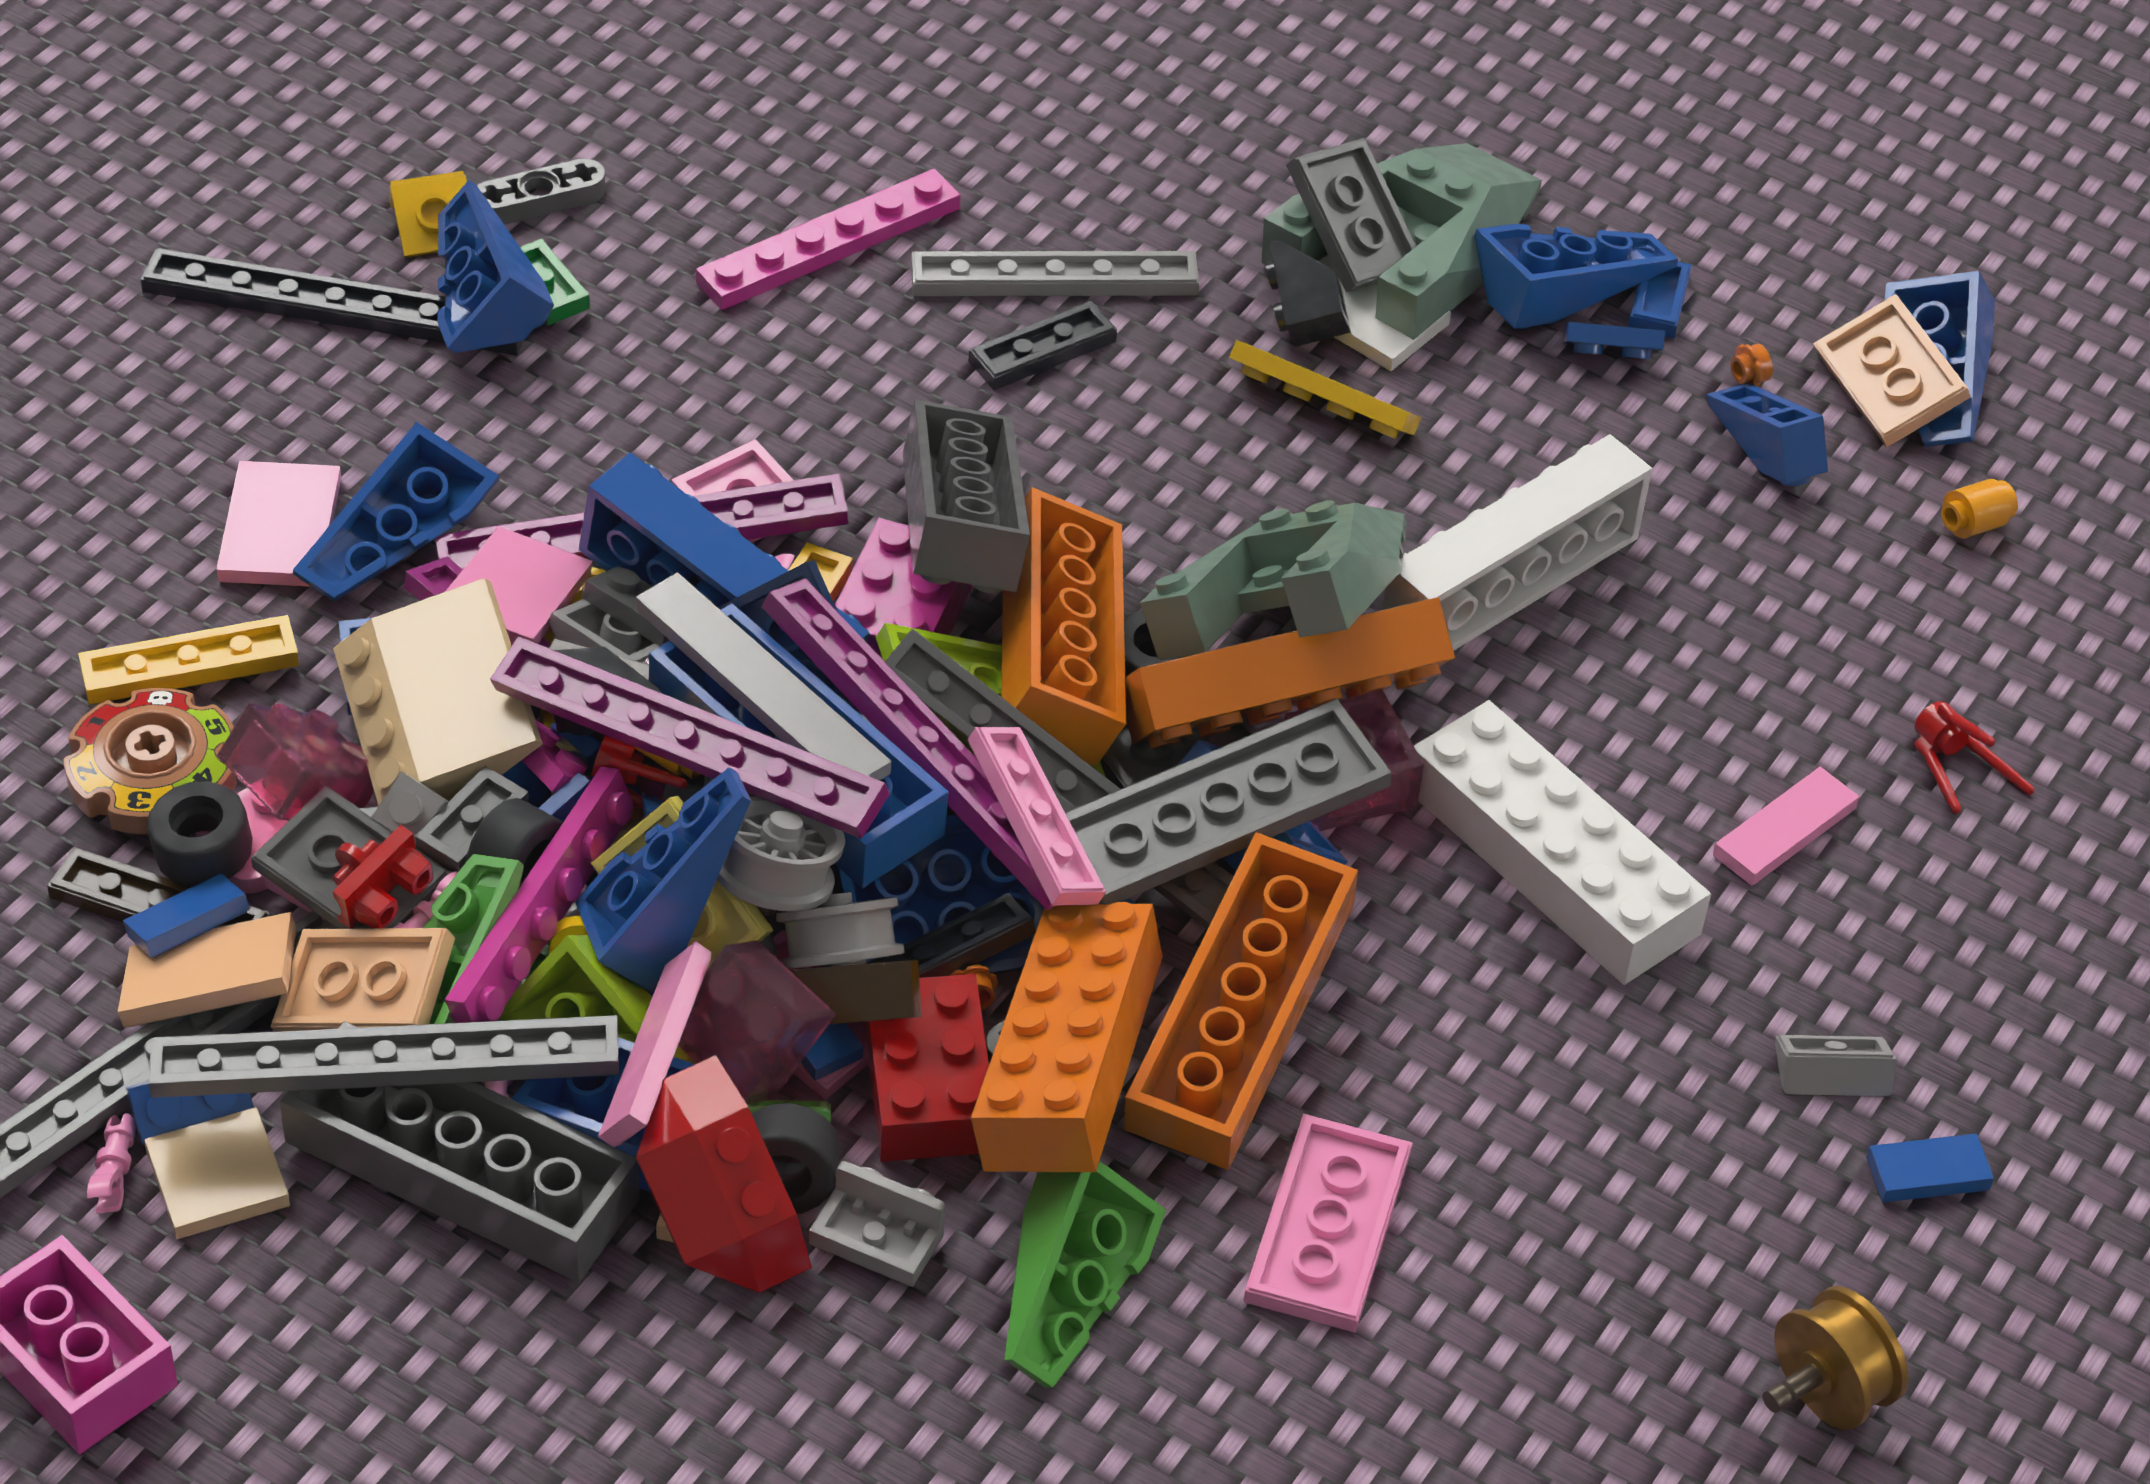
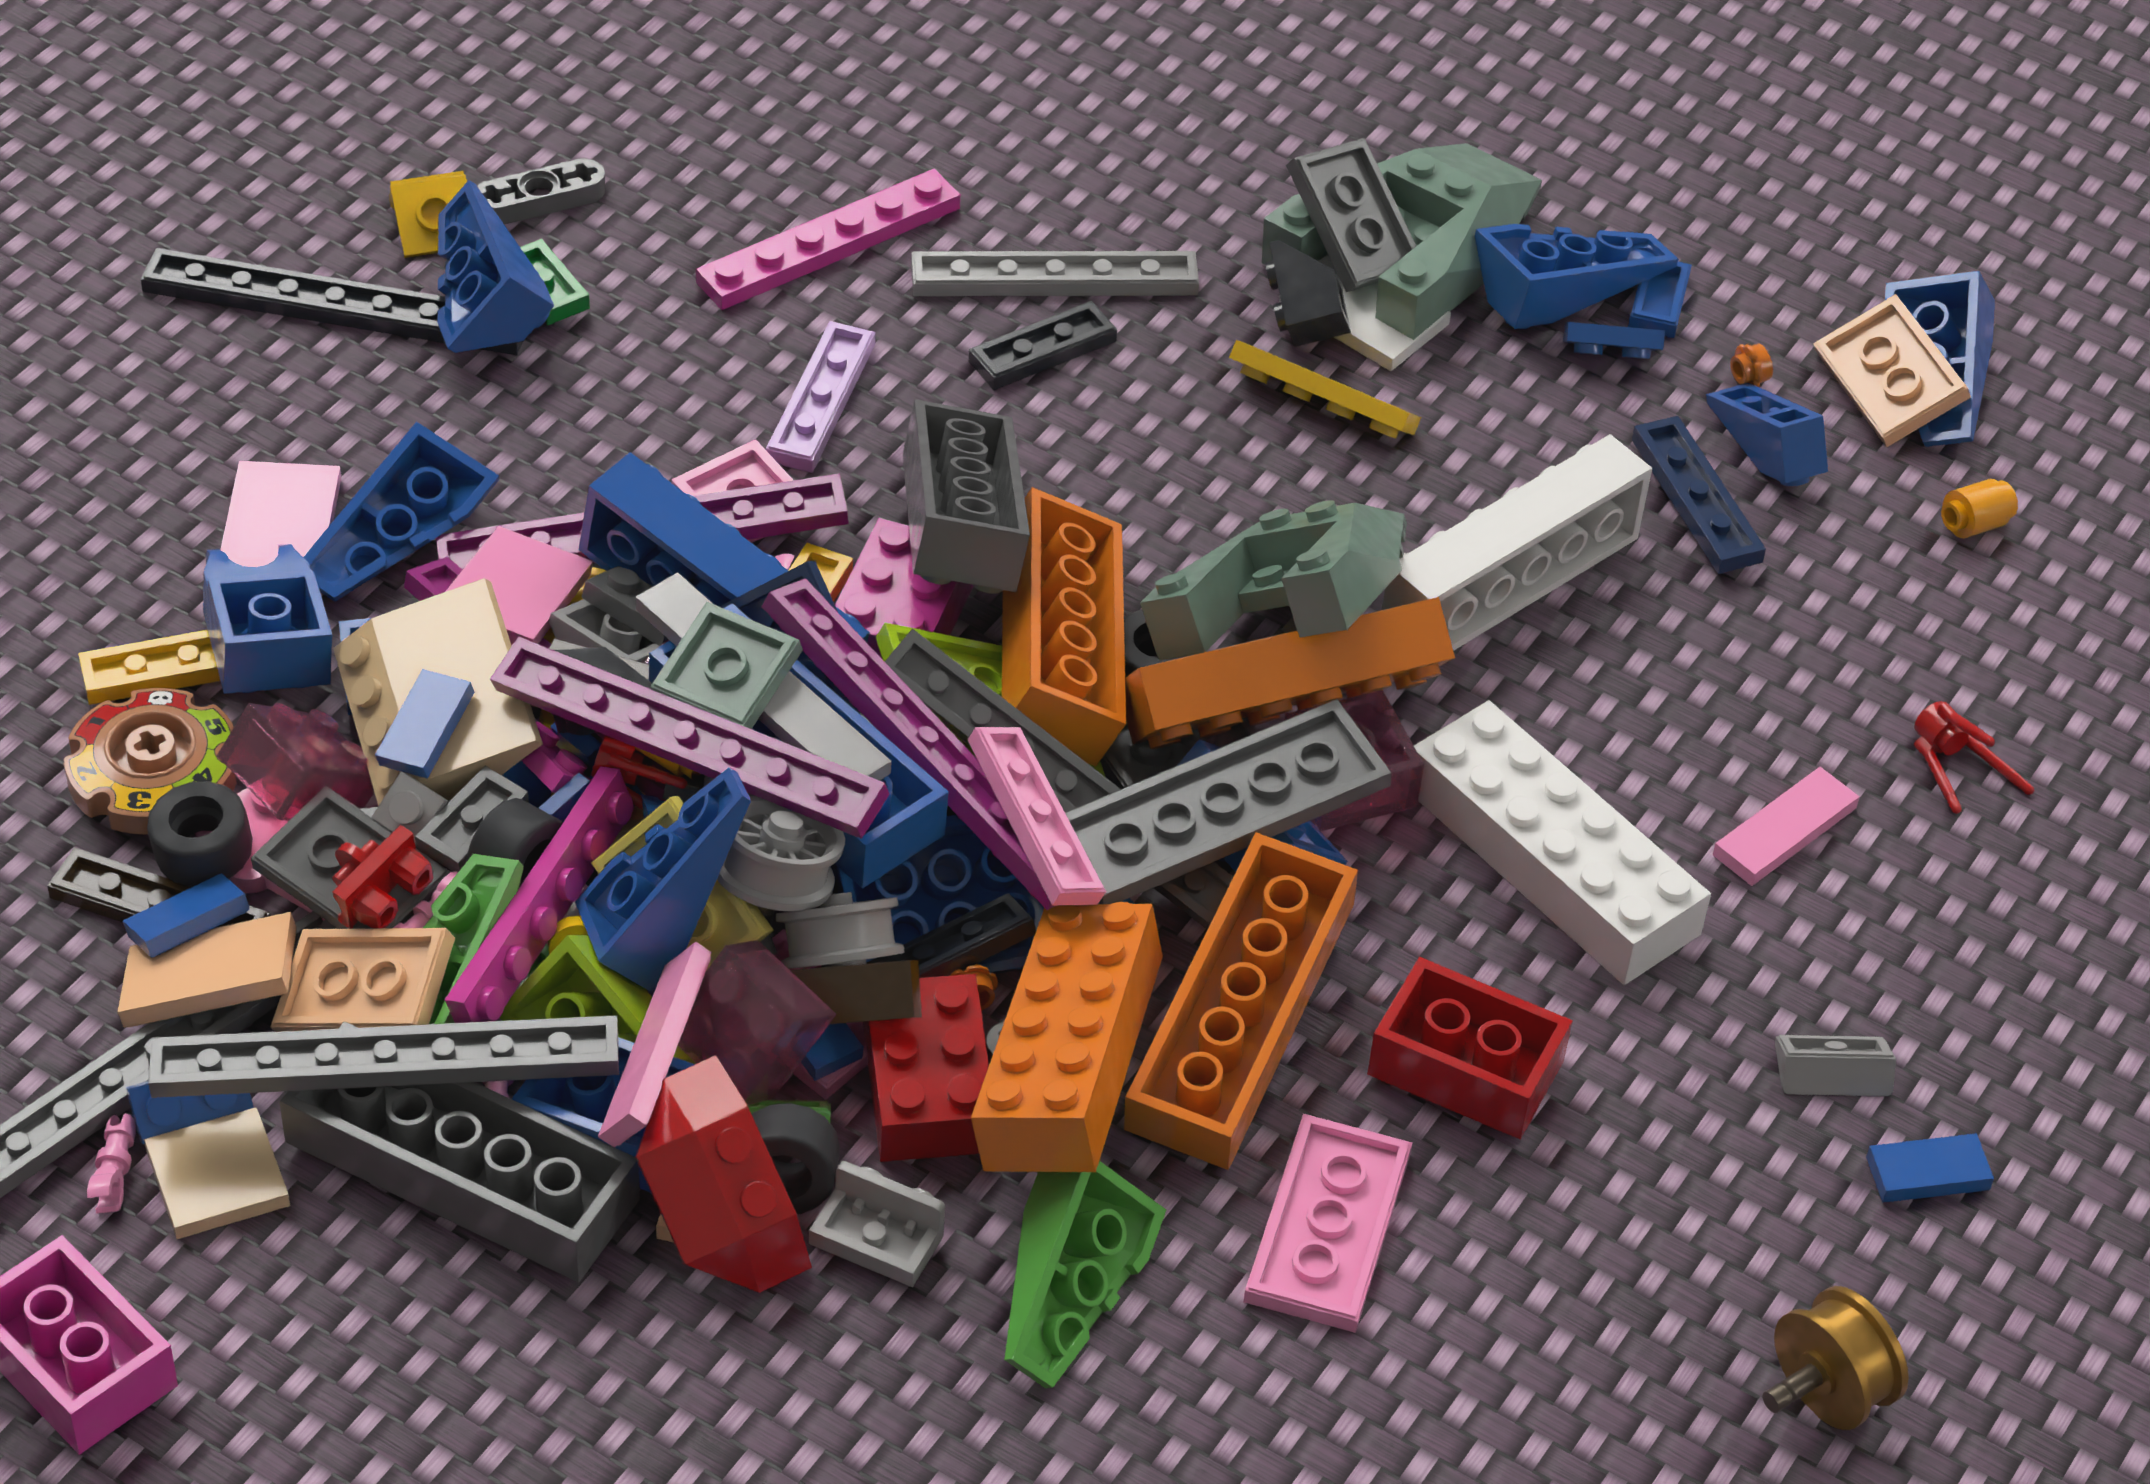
(266, 623): none -> blue brick
(424, 723): none -> tile
(728, 665): none -> sand green tile
(821, 396): none -> lavender tile
(1469, 1047): none -> red brick
(1698, 494): none -> dark blue plate

